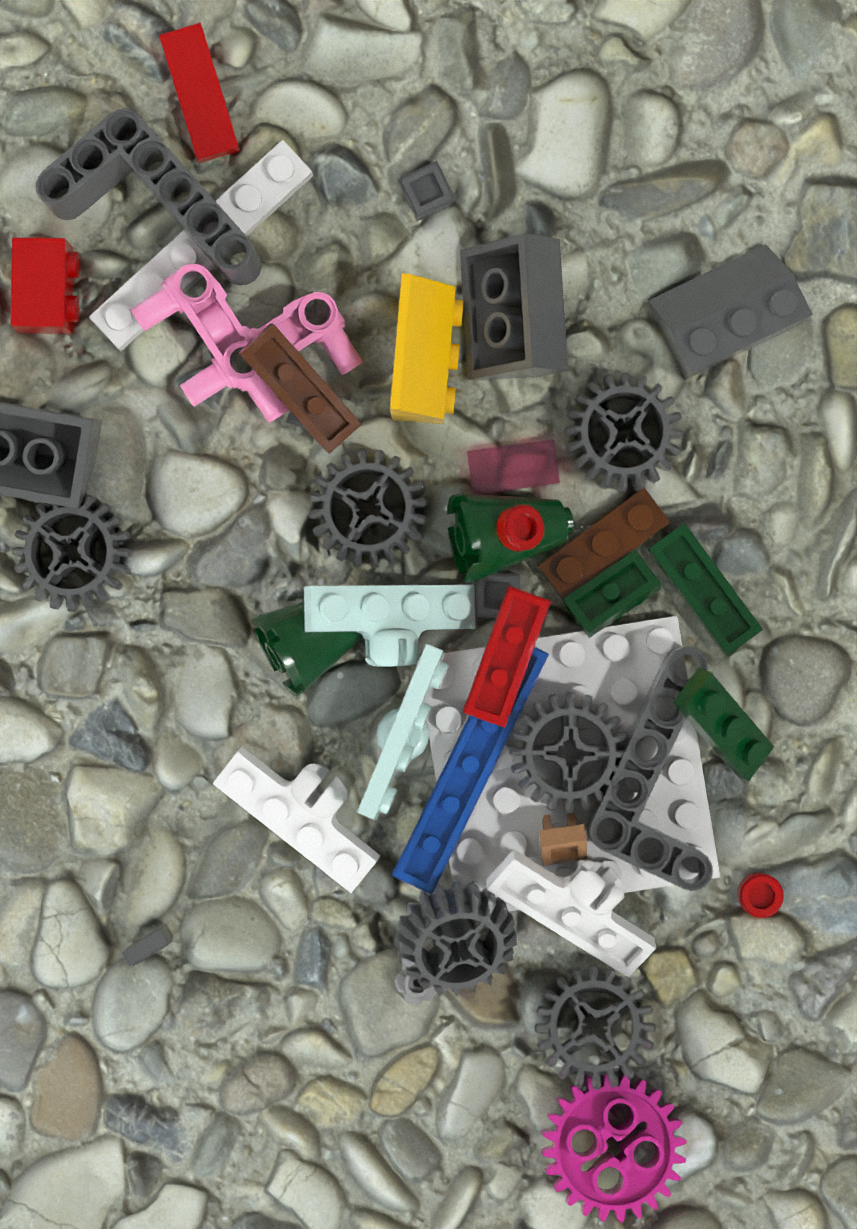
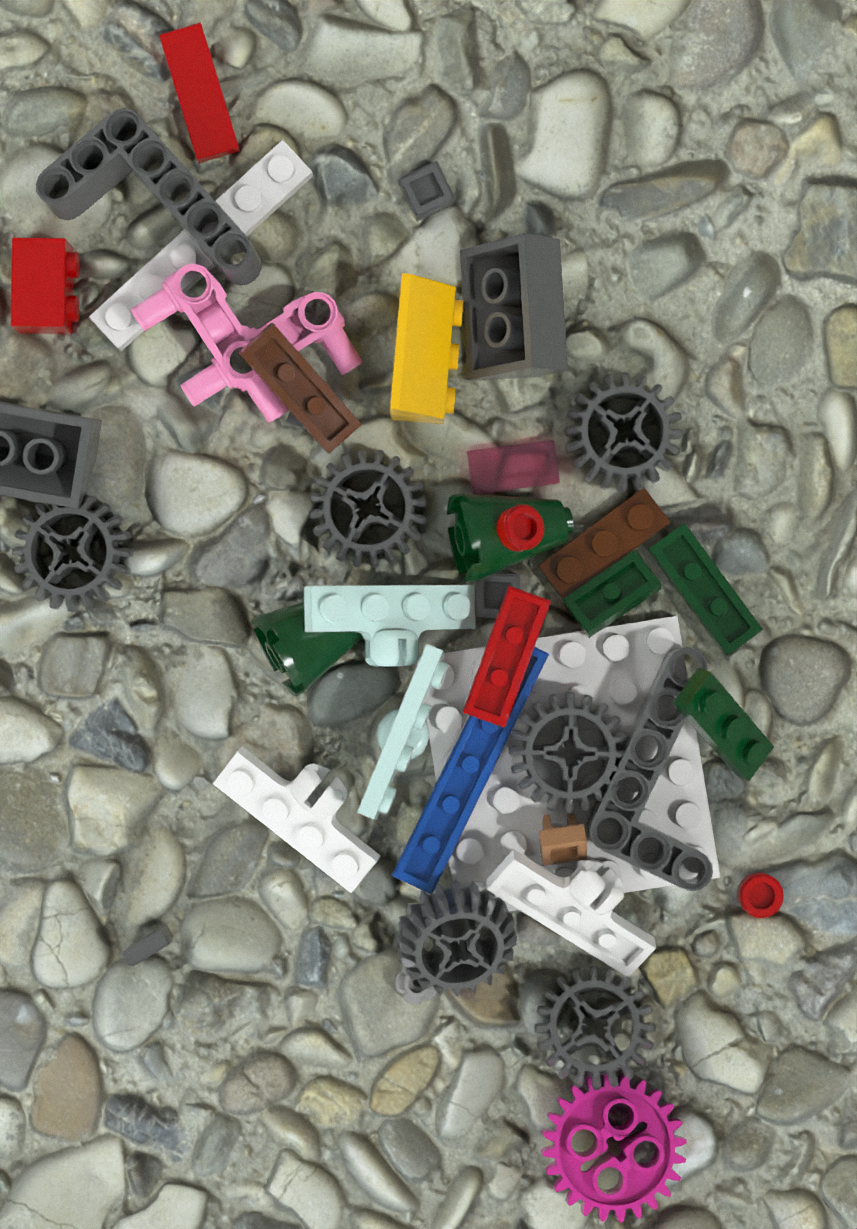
(729, 310): dark grey slope -> none

